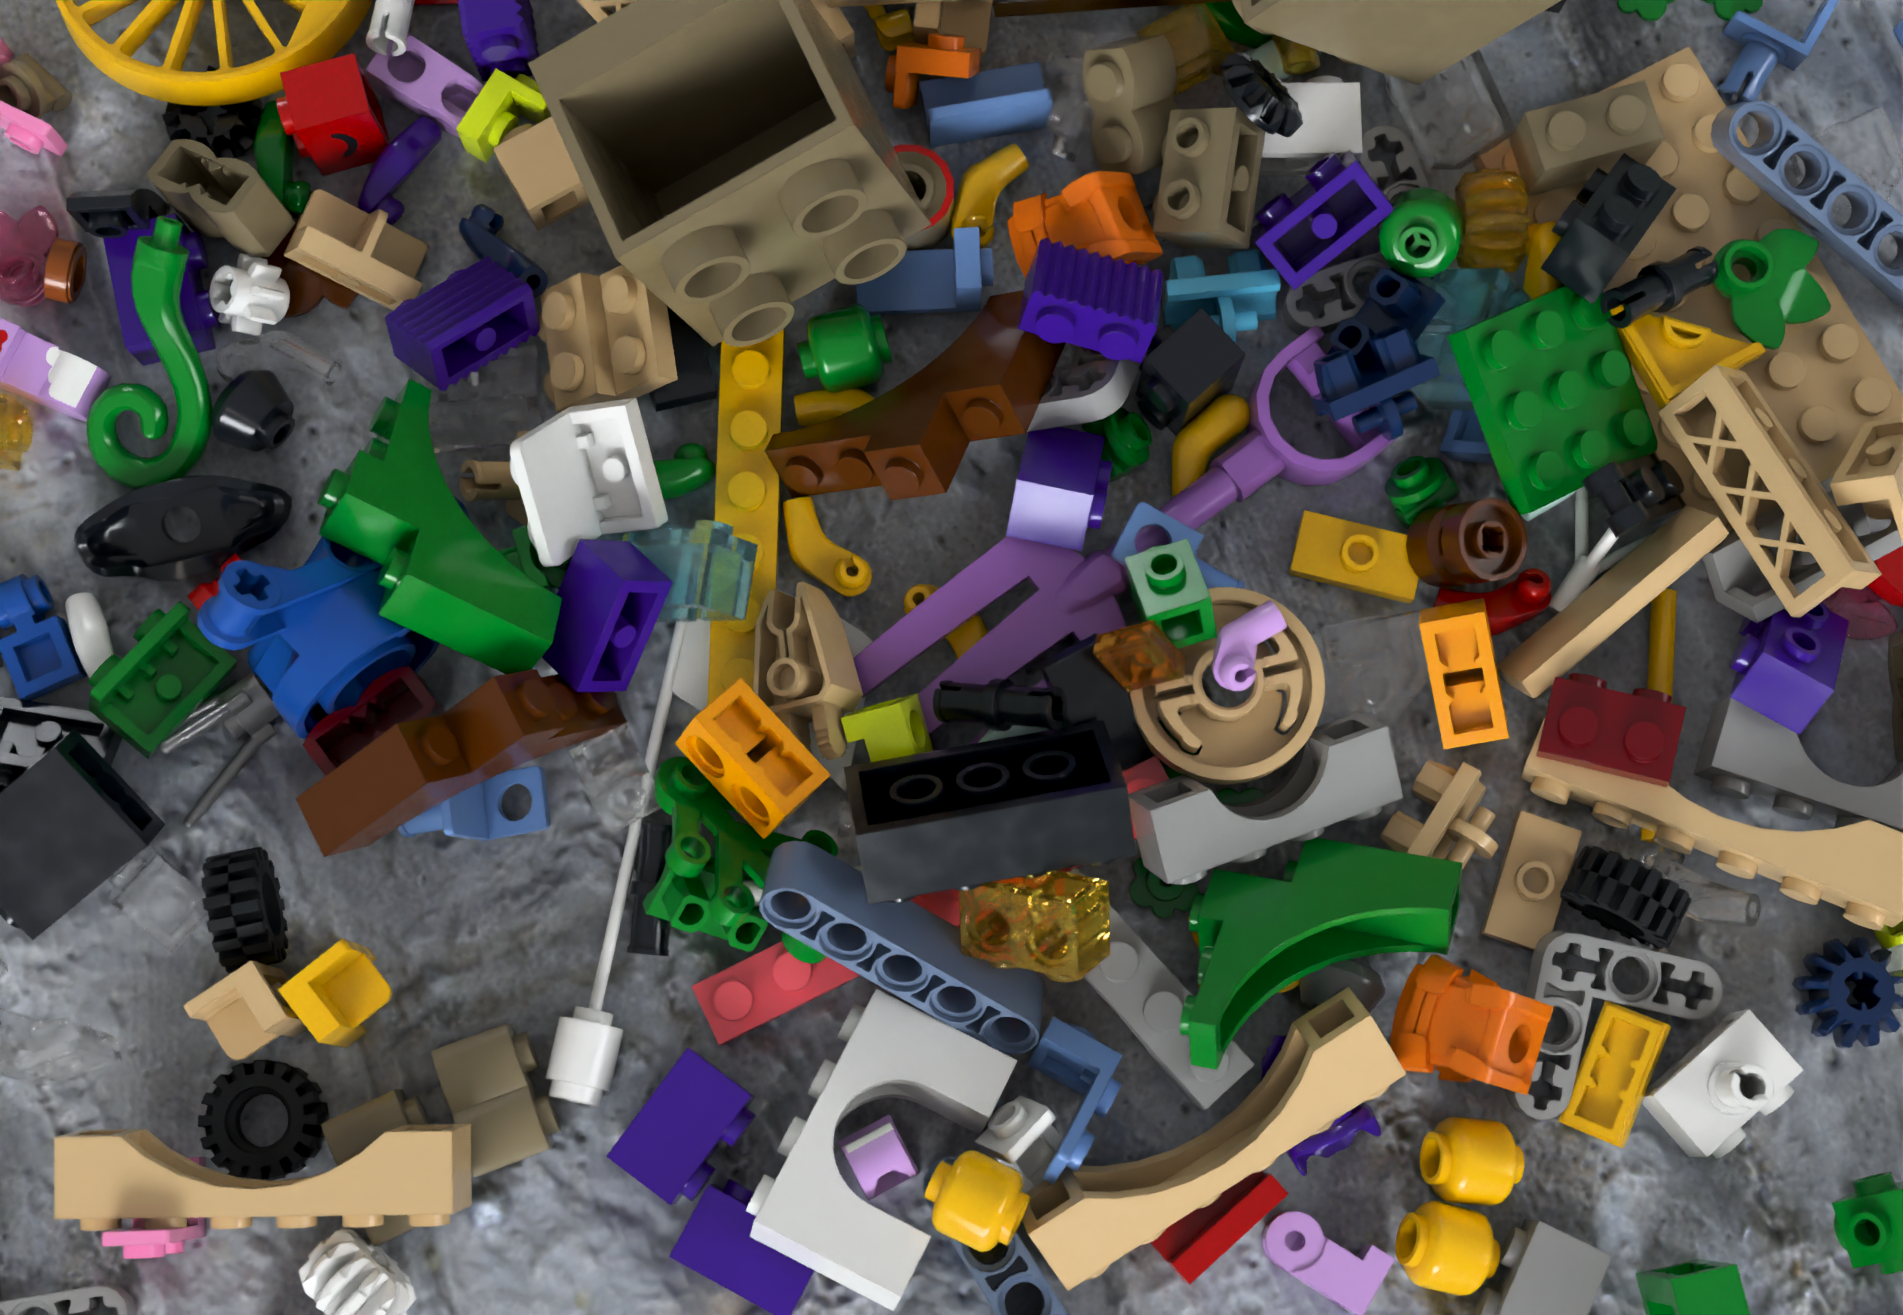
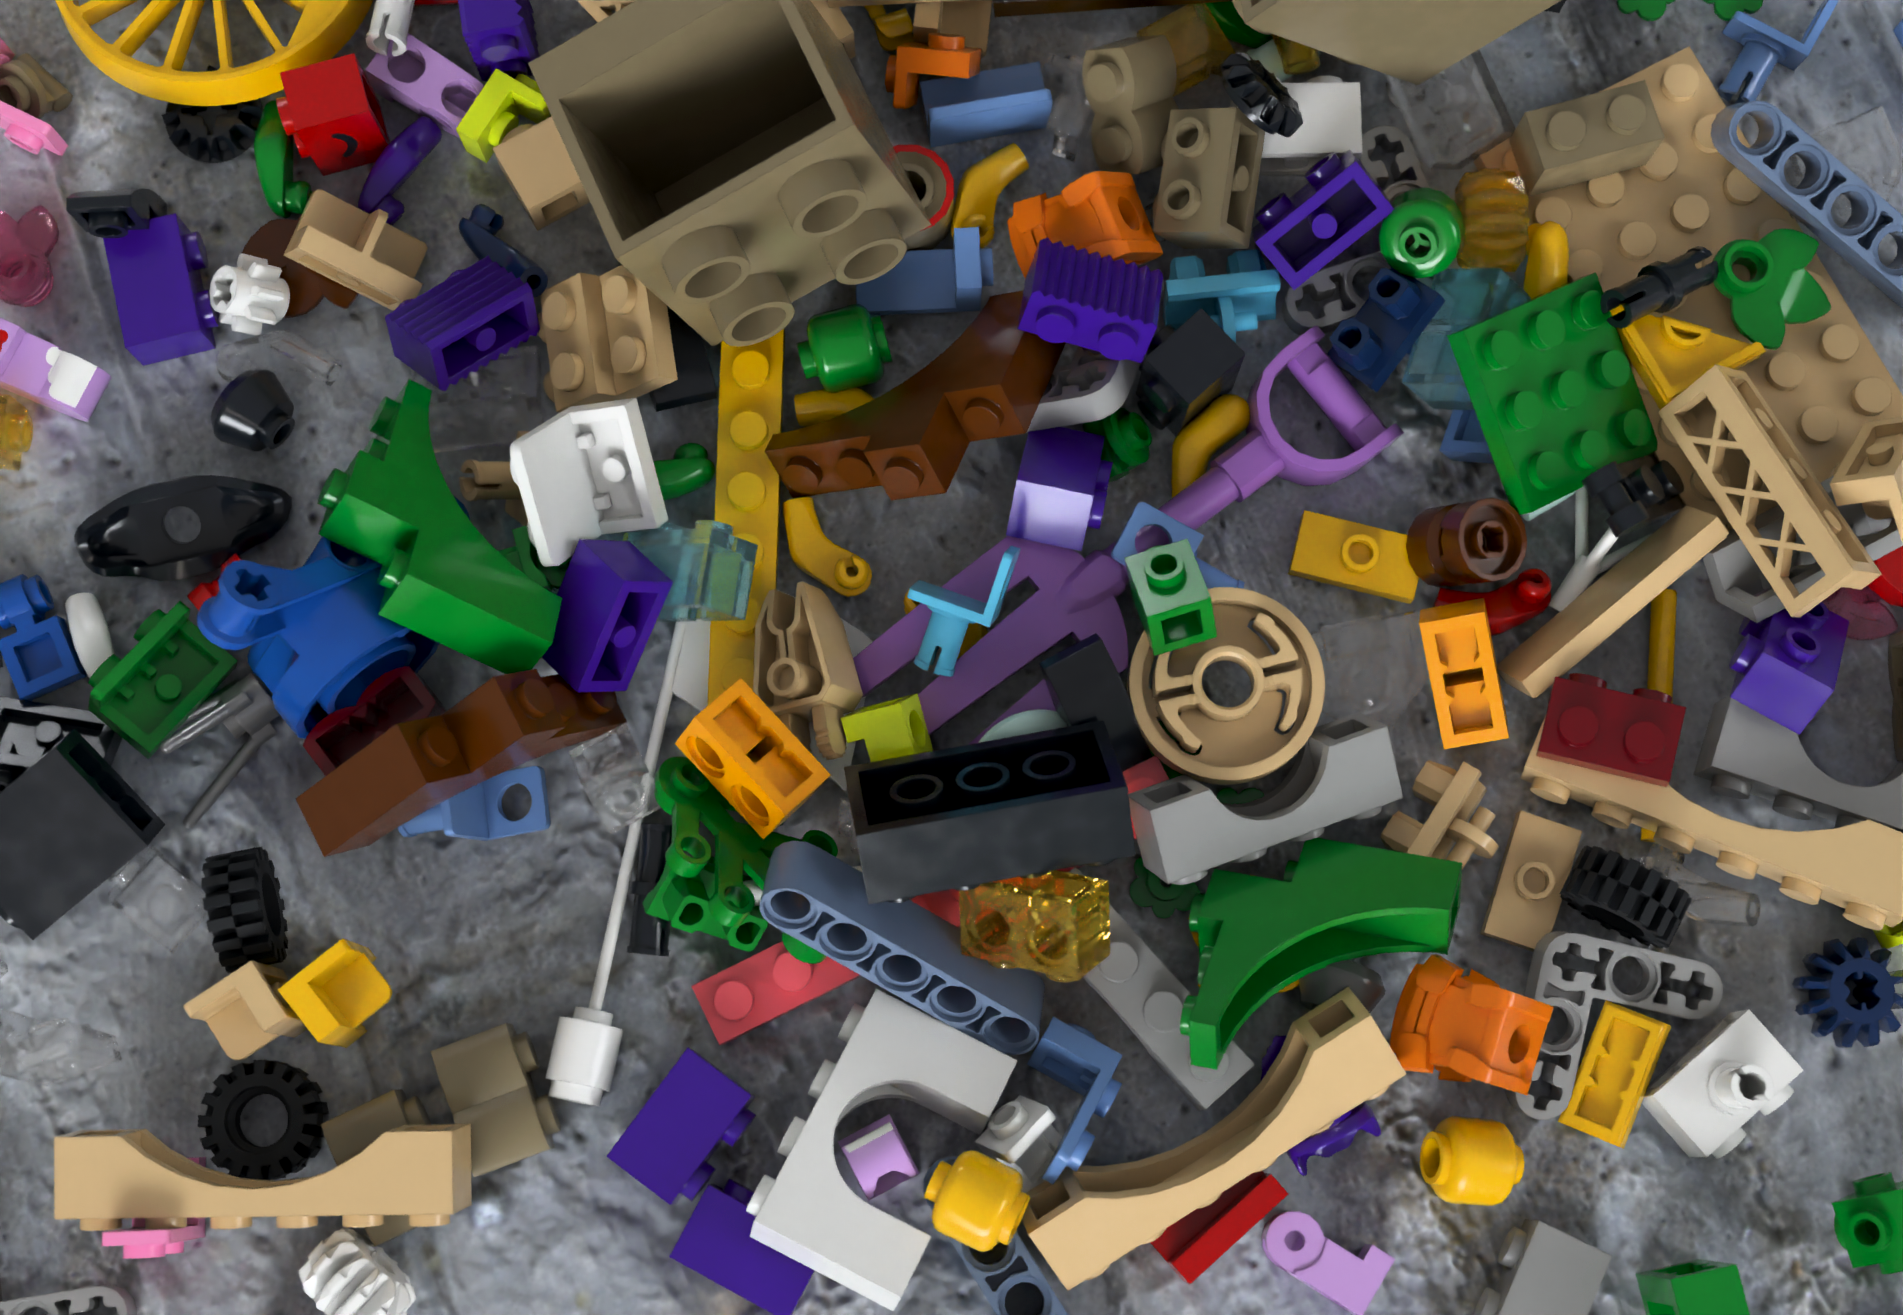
(65, 271): dark orange tile -> none
(156, 291): green plant -> none
(221, 197): dark tan brick -> none
(953, 614): none -> medium azure bracket
(1000, 704): black pin -> none
(1140, 656): clear orange tile -> none
(1238, 642): lavender arm -> none
(1347, 392): dark blue hips -> none
(1417, 486): green plate -> none
(1447, 1248): yellow head -> none
(1608, 227): black brick -> none

